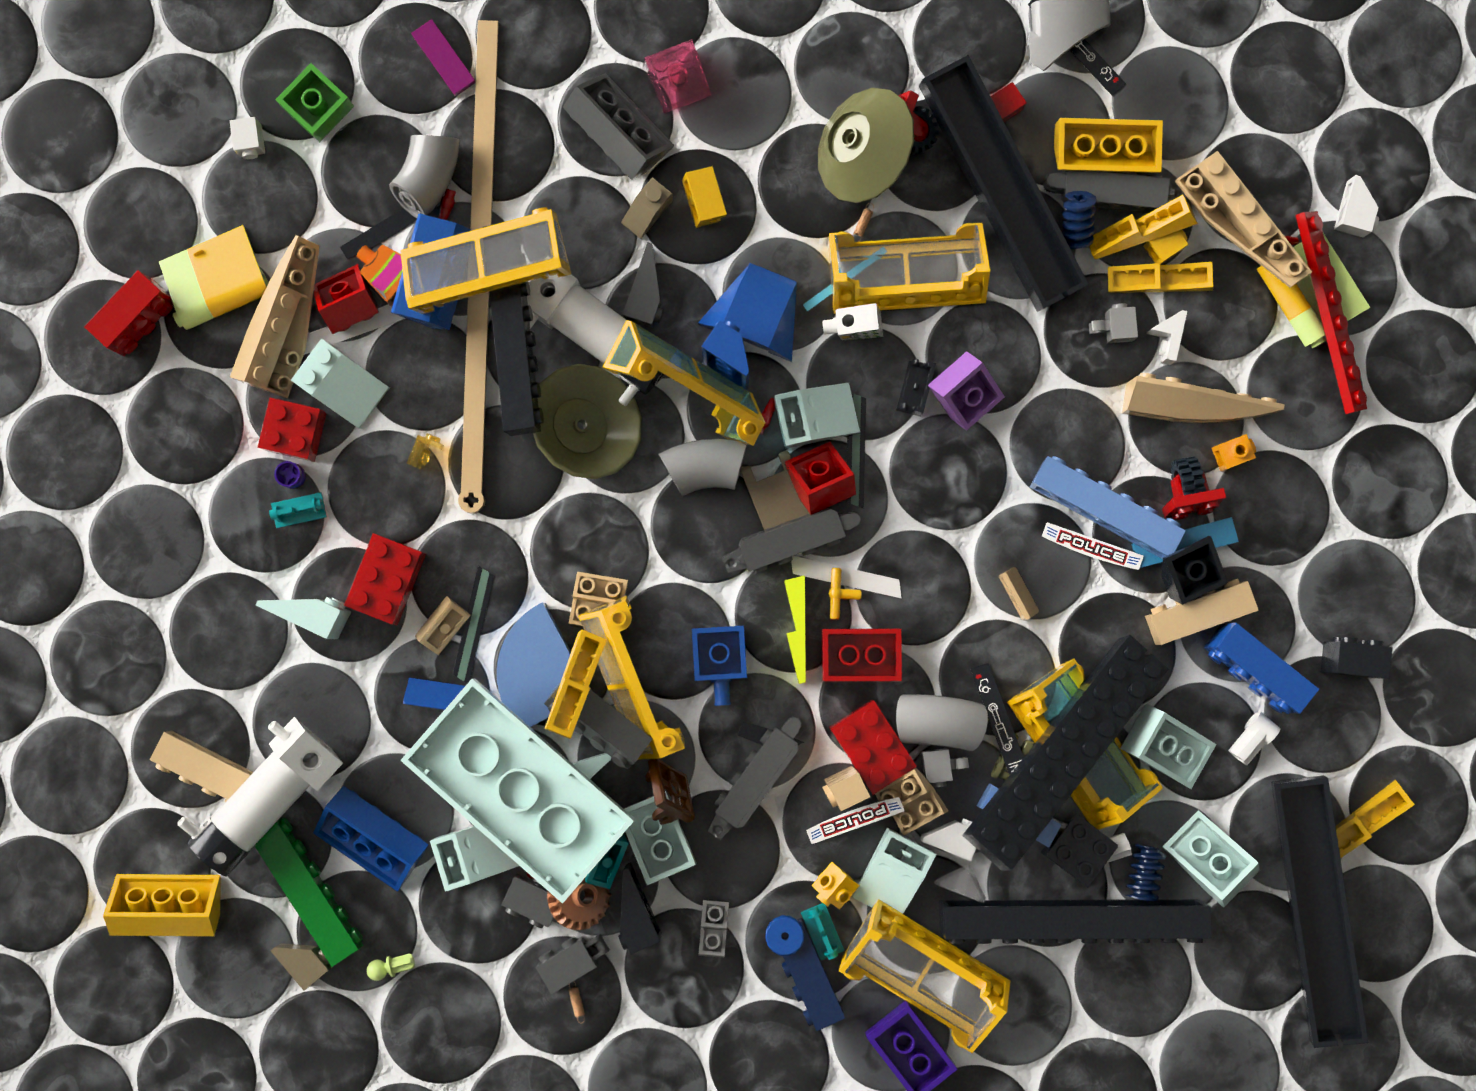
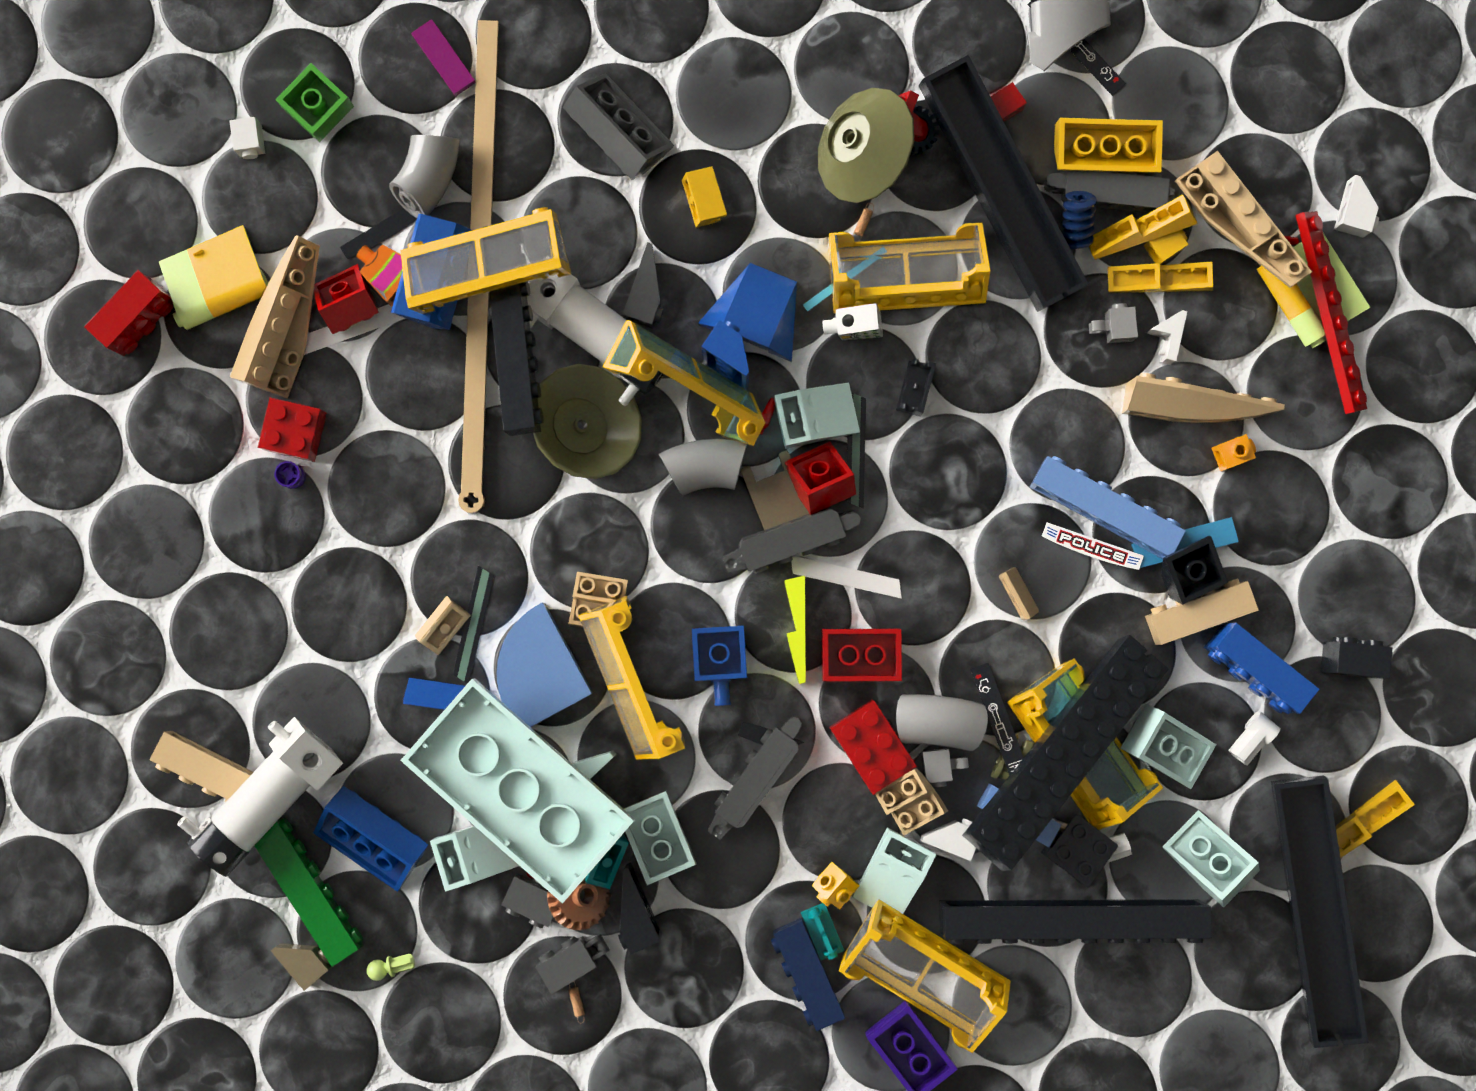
(163, 905): yellow slope -> none
(298, 510): teal hinge -> none
(316, 615): light aqua slope -> none
(340, 383): light aqua slope -> none
(385, 579): red brick -> none
(420, 454): clear yellow bracket -> none
(447, 204): red piece -> none
(575, 683): yellow slope -> none
(608, 730): dark grey slope -> none
(647, 208): dark tan slope -> none
(662, 777): reddish brown piece -> none
(677, 76): clear pink slope -> none
(713, 928): light grey slope -> none
(782, 946): blue piece -> none
(837, 593): yellow piece -> none
(845, 788): tan brick -> none
(855, 819): sticker -> none
(962, 882): clear slope -> none
(966, 390): medium lavender brick -> none
(1146, 873): dark blue piece -> none
(1190, 491): red plate -> none

